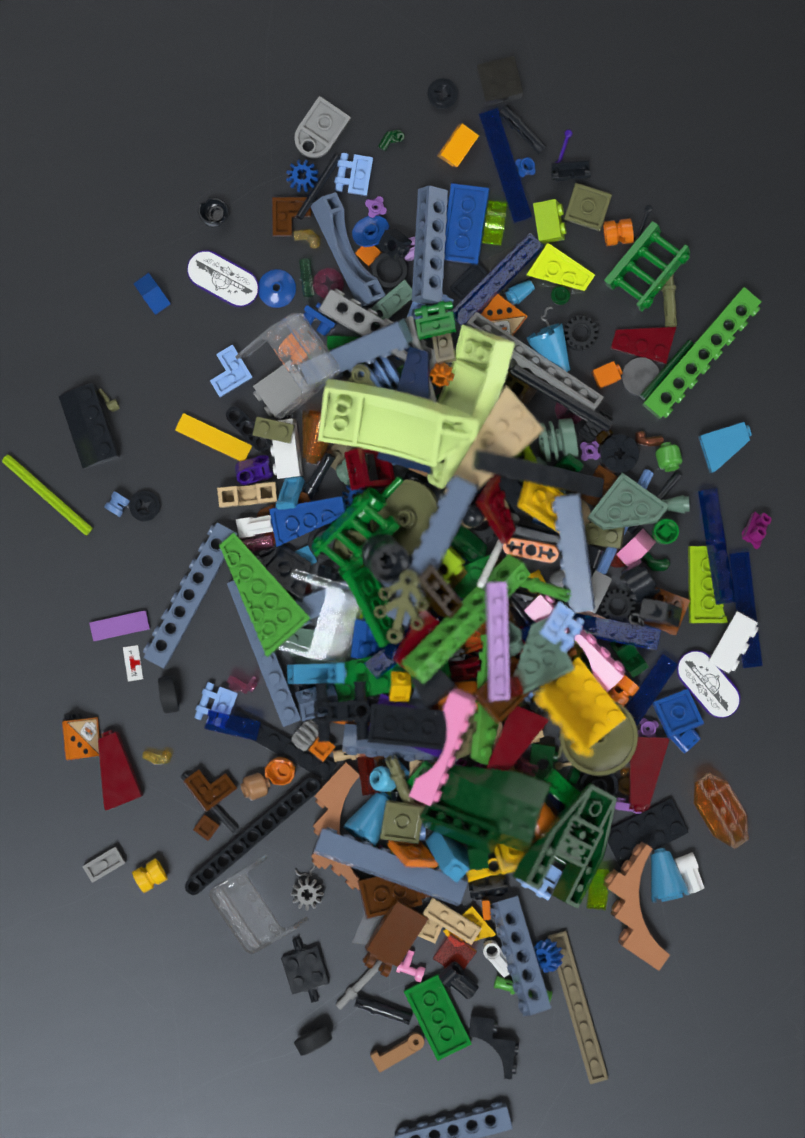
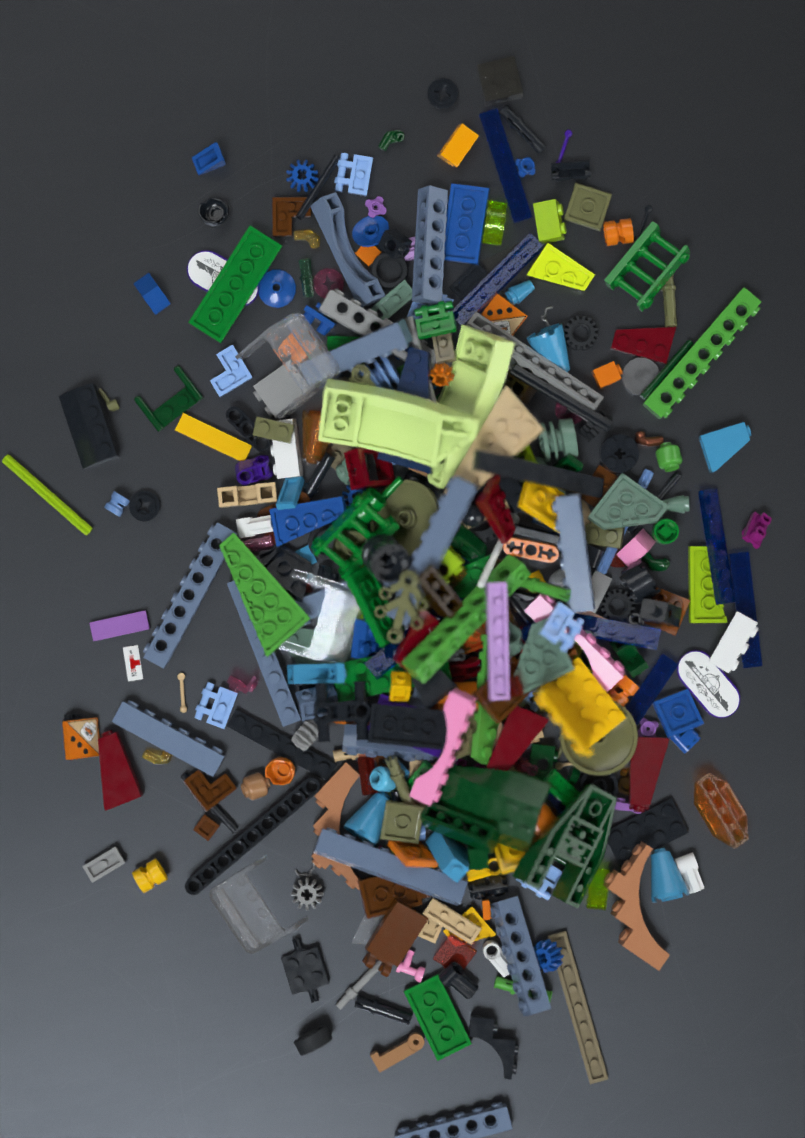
(168, 694): black tyre -> none
(169, 738): none -> sand blue brick
(174, 406): none -> dark green plate
(181, 677): none -> tan hinge
(208, 159): none -> blue slope
(233, 725): clear blue plate -> none
(235, 284): none -> green plate
(321, 127): light grey plate -> none
(321, 749): orange tile -> none
(560, 295): dark green plate -> none
(585, 447): medium lavender plate -> none
(603, 436): dark brown tile -> none

